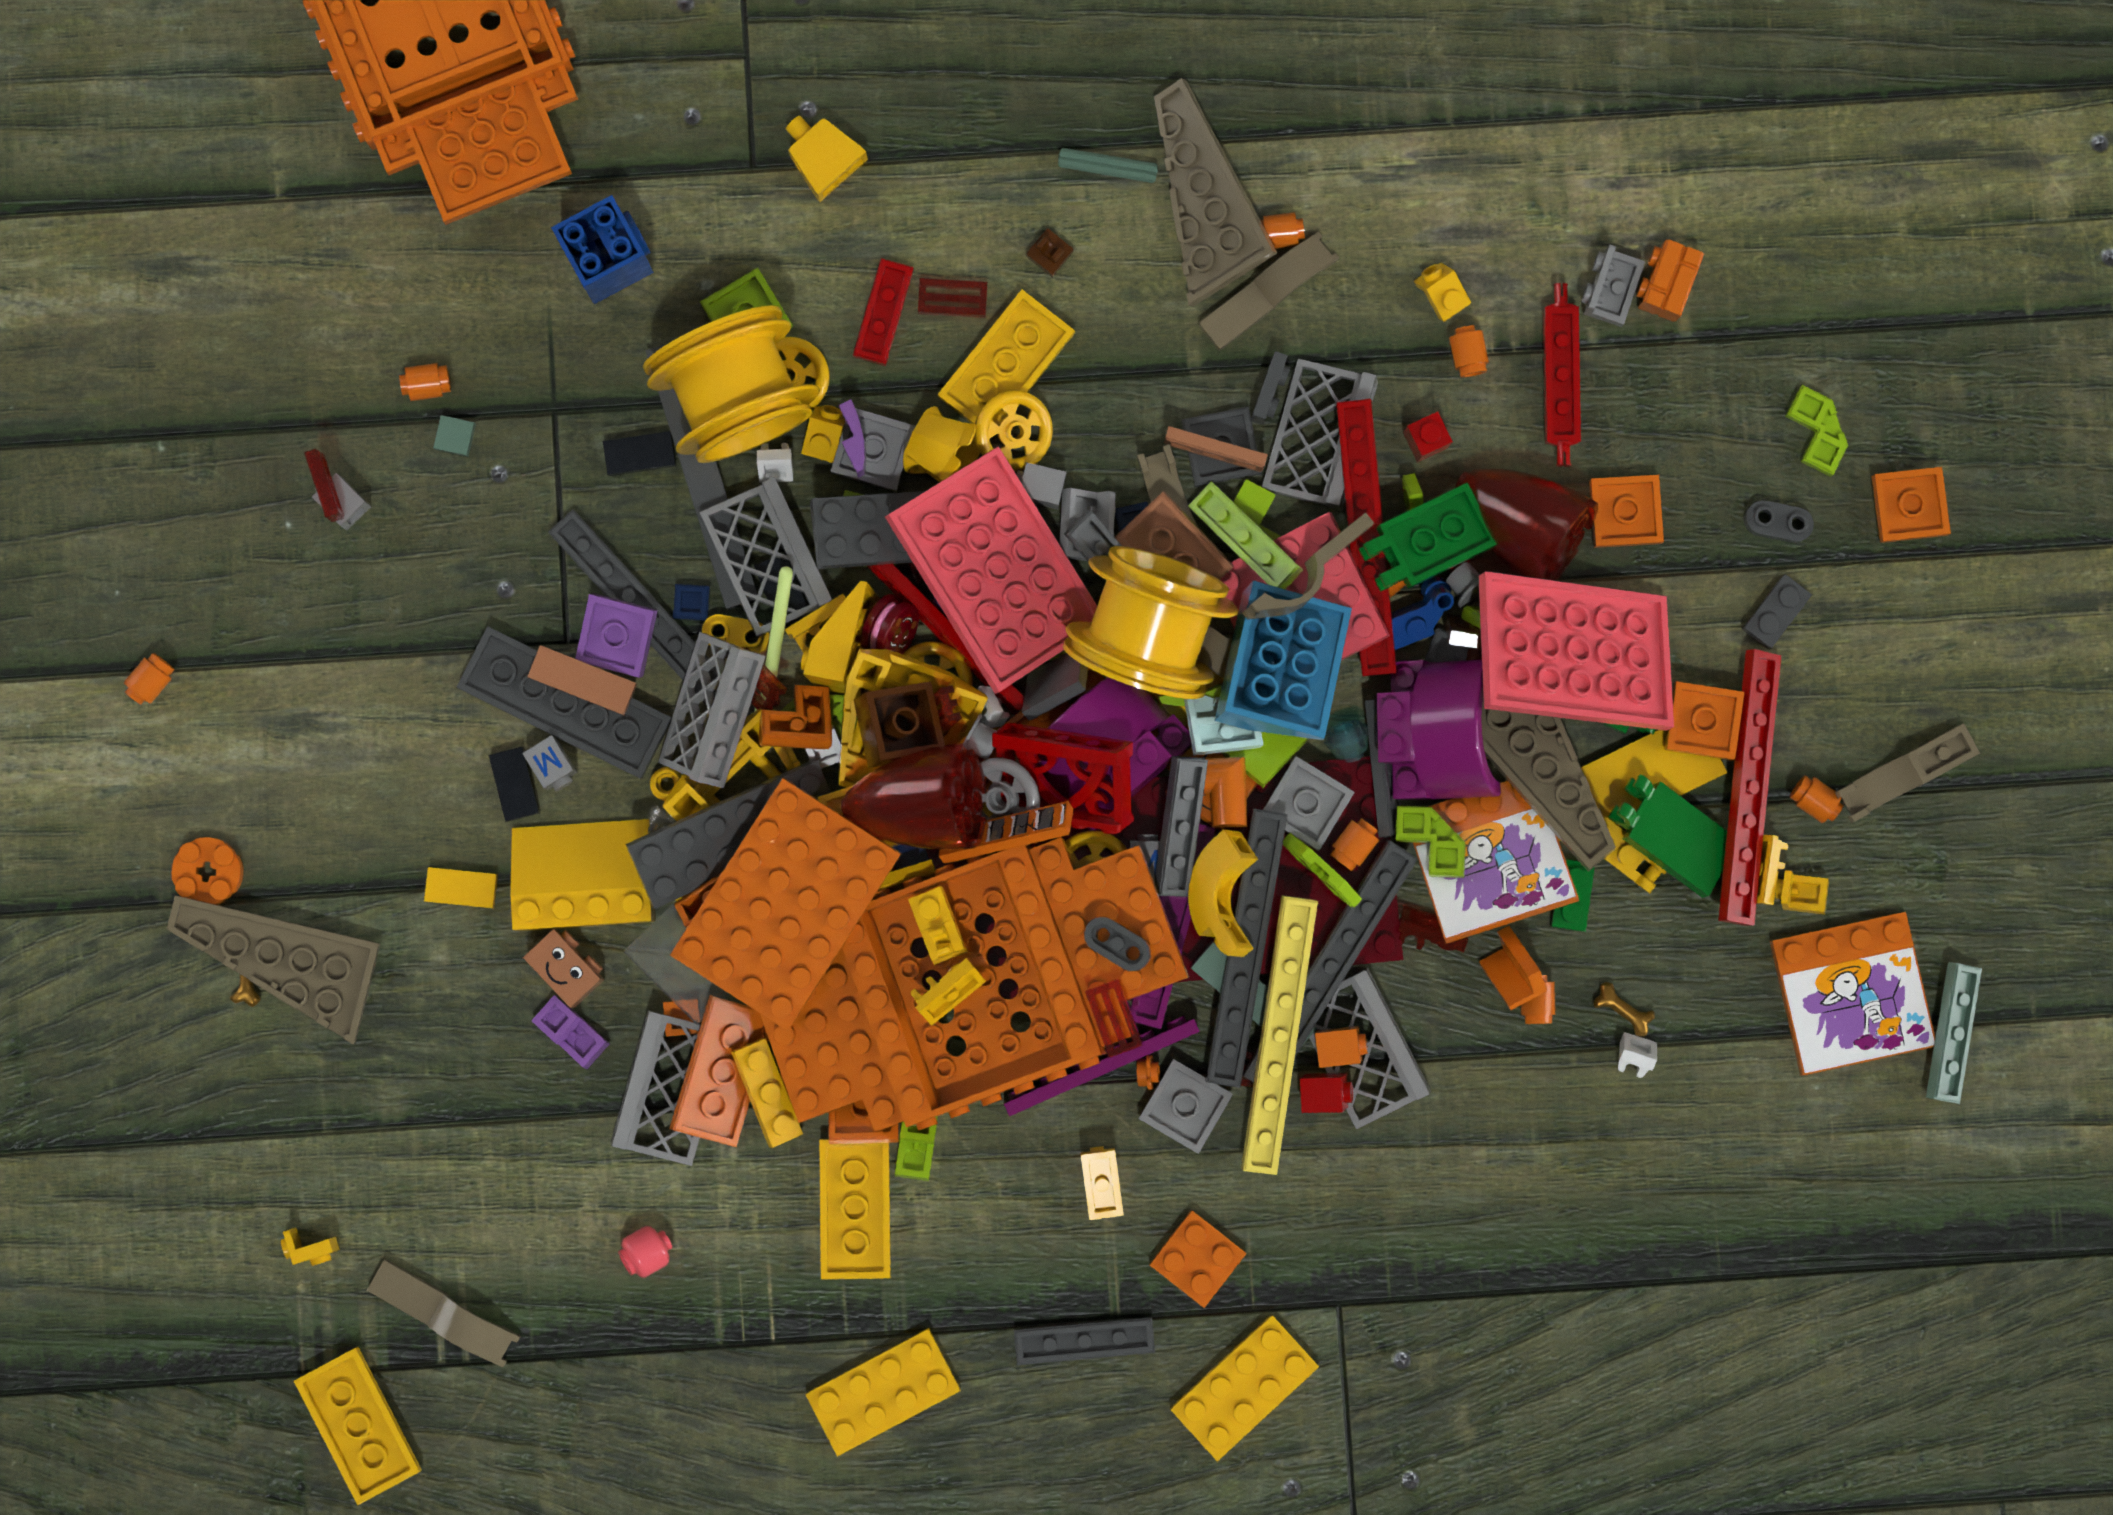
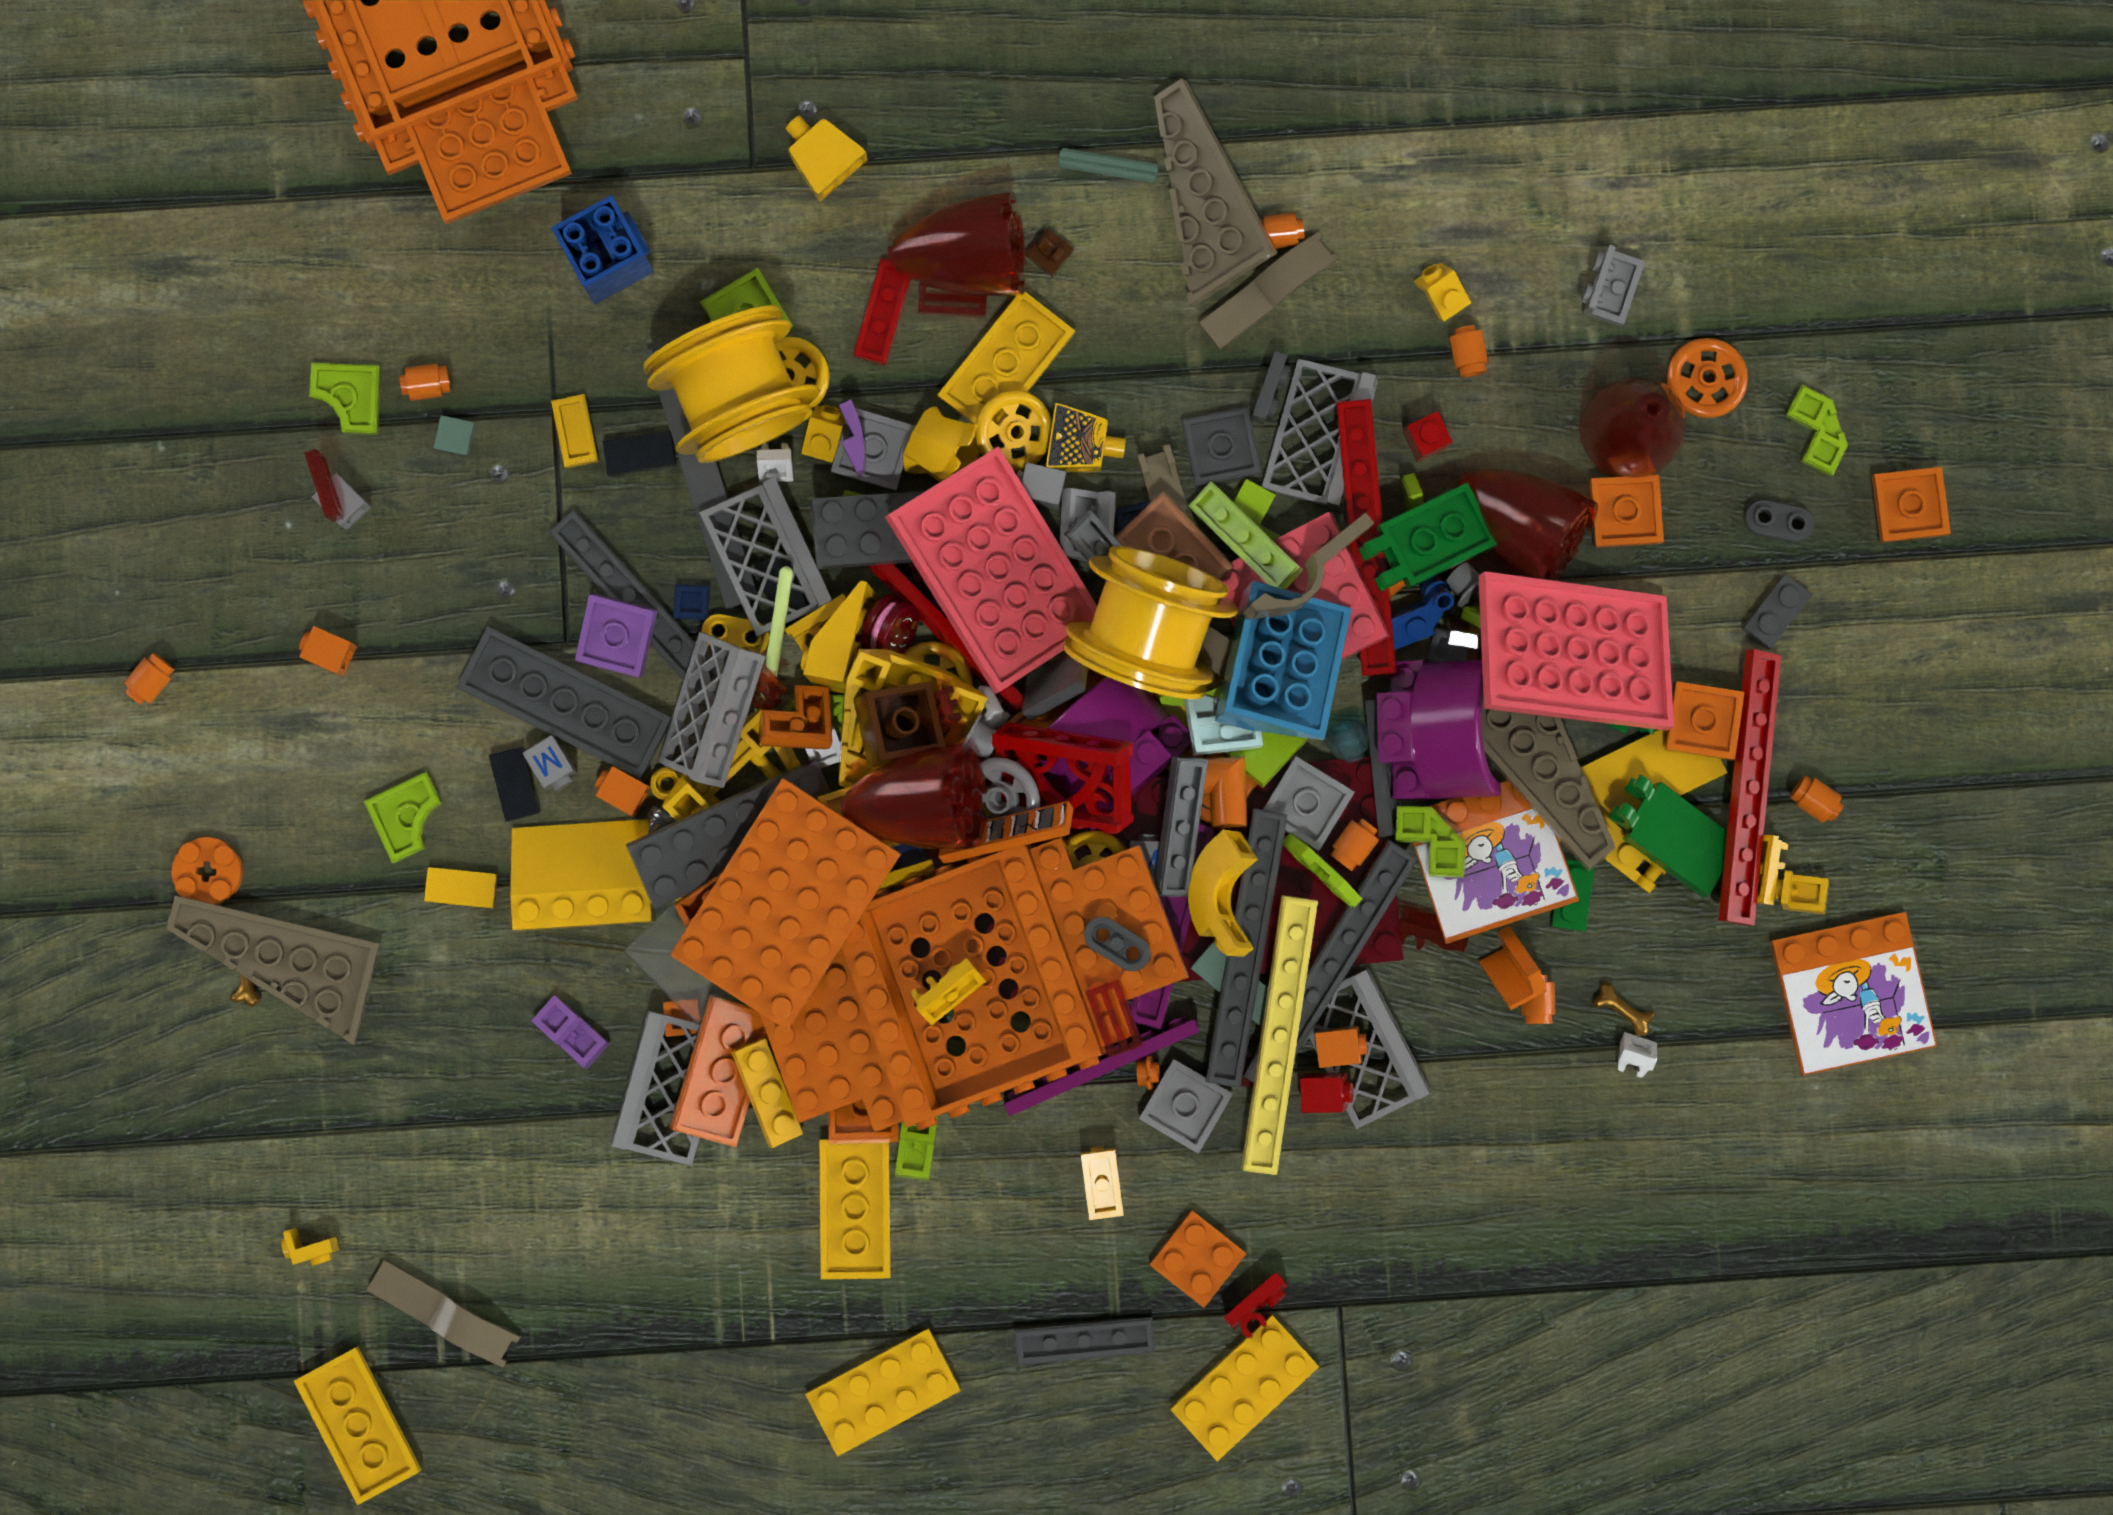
(327, 650): none -> orange brick
(351, 392): none -> lime tile
(401, 815): none -> lime tile
(564, 967): nougat brick -> none
(575, 431): none -> yellow tile
(582, 680): nougat tile -> none
(622, 791): none -> orange brick
(645, 1251): coral head -> none
(937, 925): yellow plate -> none
(966, 248): none -> clear red cylinder
(1080, 441): none -> torso
(1215, 449): nougat tile -> none
(1267, 1293): none -> red plate
(1561, 374): red plate -> none
(1633, 427): none -> clear red cylinder
(1669, 280): orange brick -> none
(1724, 356): none -> orange plate
(1908, 772): dark tan piece -> none
(1953, 1032): sand green tile -> none

